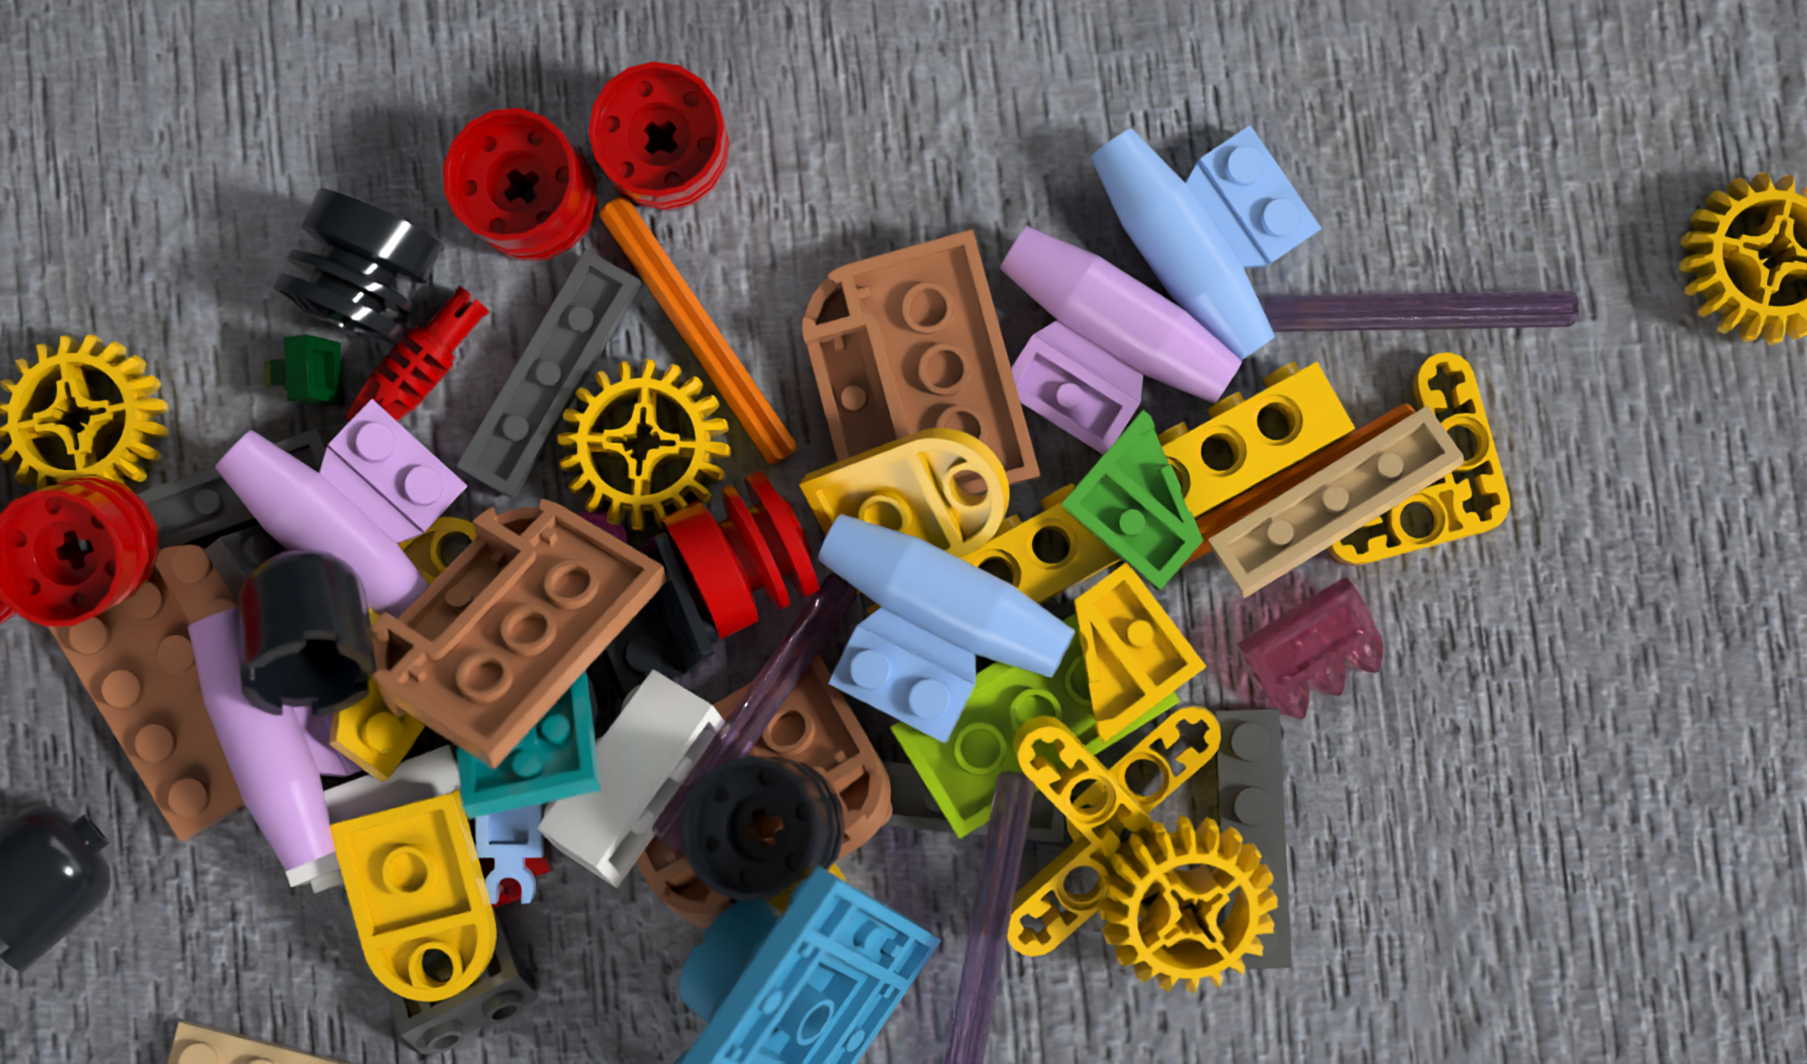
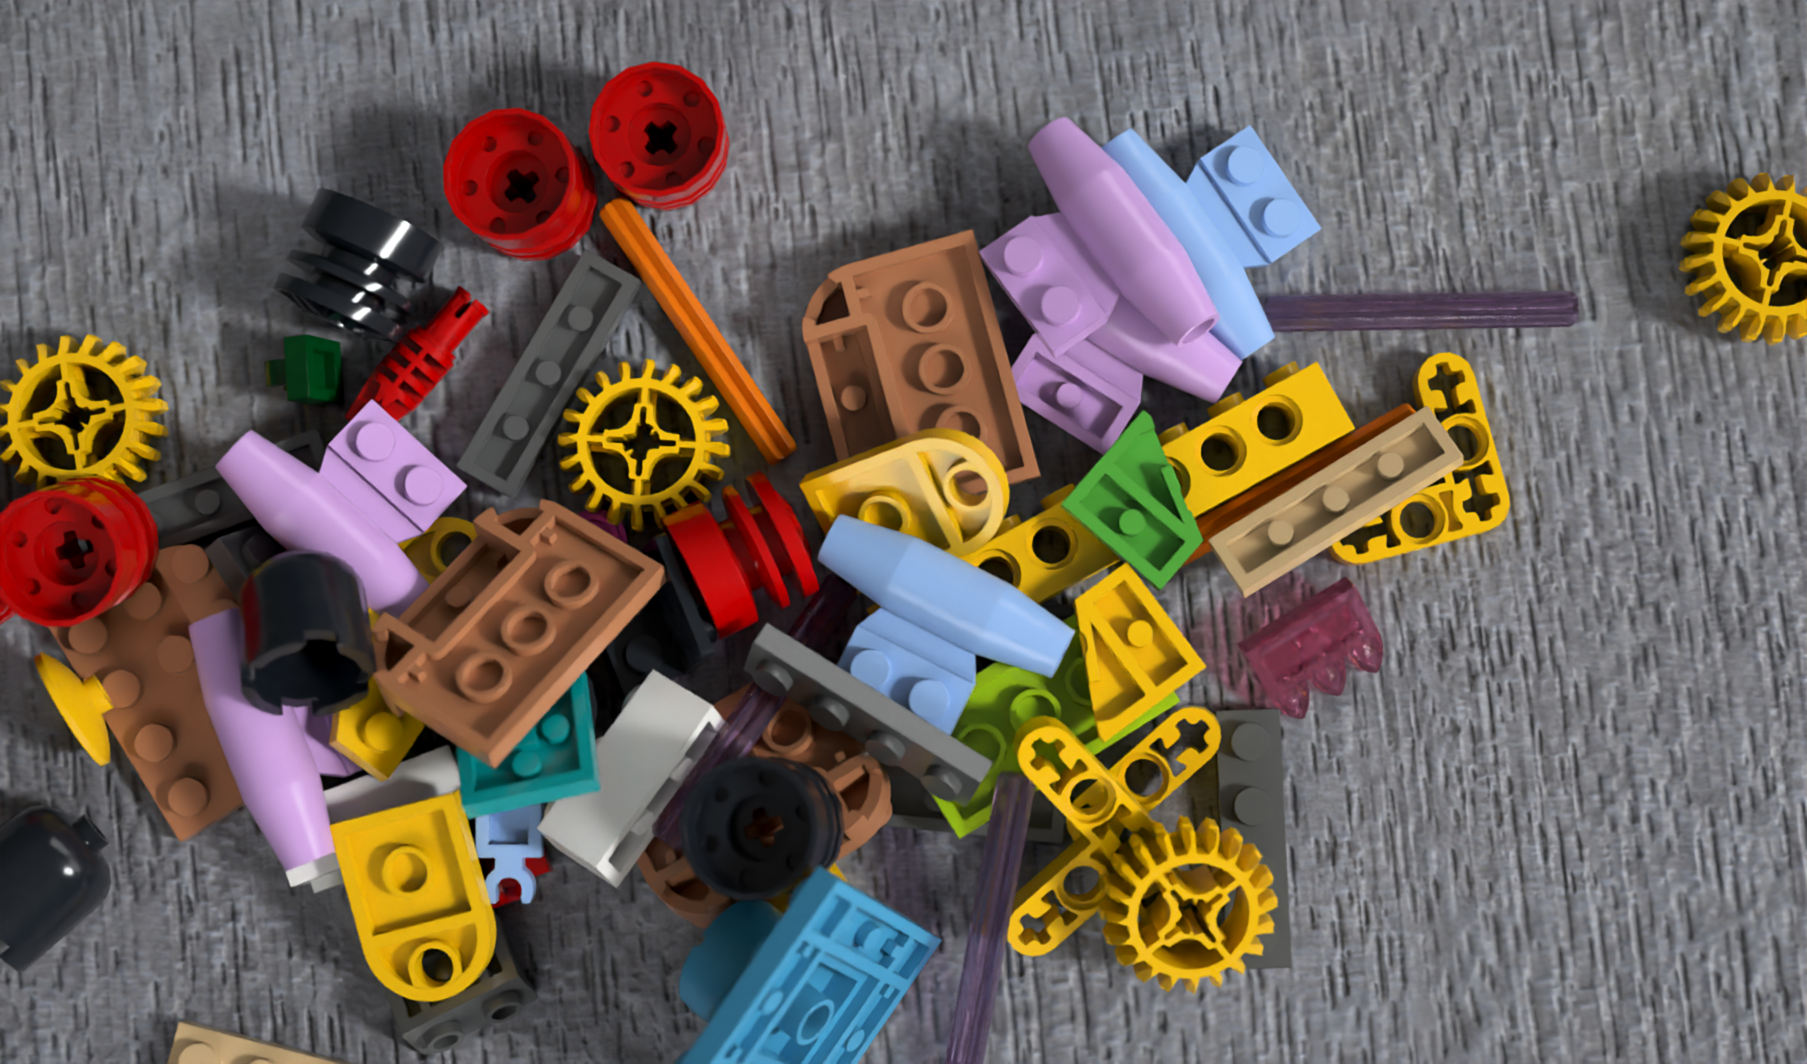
(79, 704): none -> yellow dish
(851, 706): none -> dark grey plate
(1101, 245): none -> lavender plate

